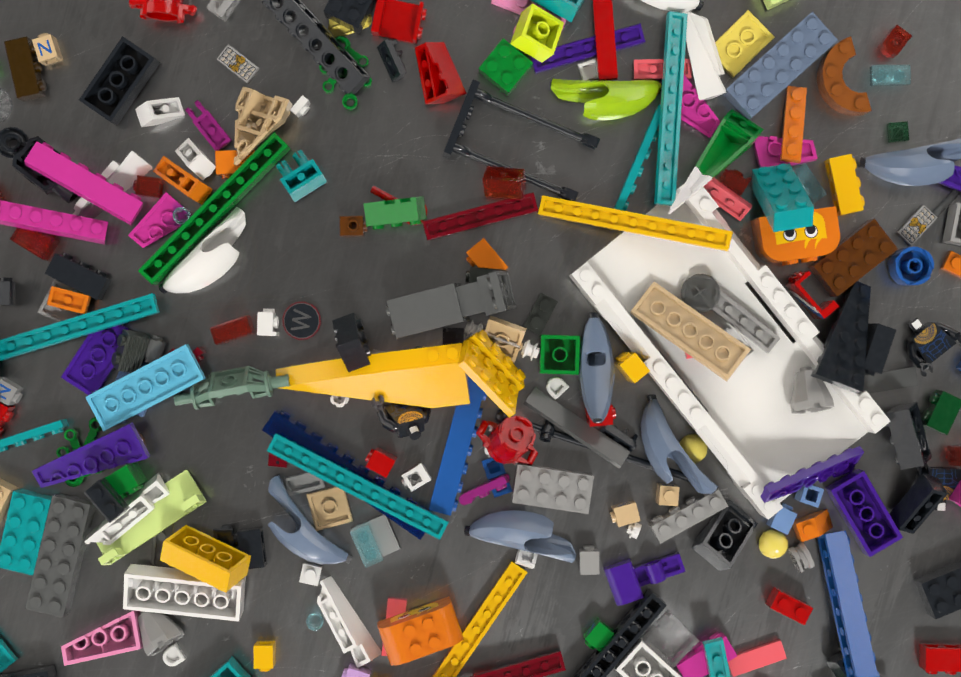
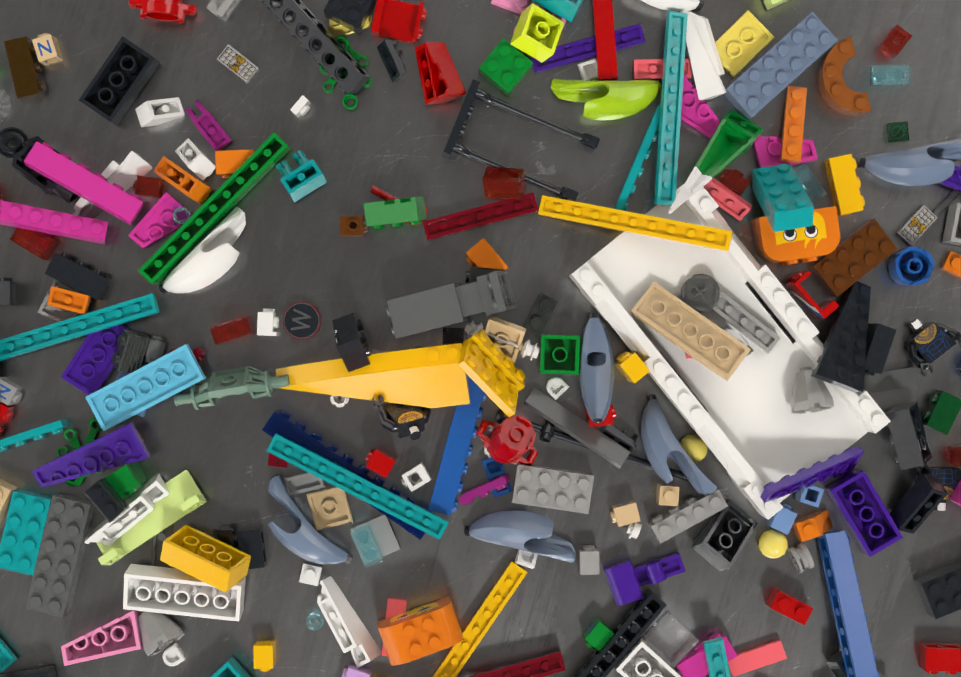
(257, 119): tan wedge -> none

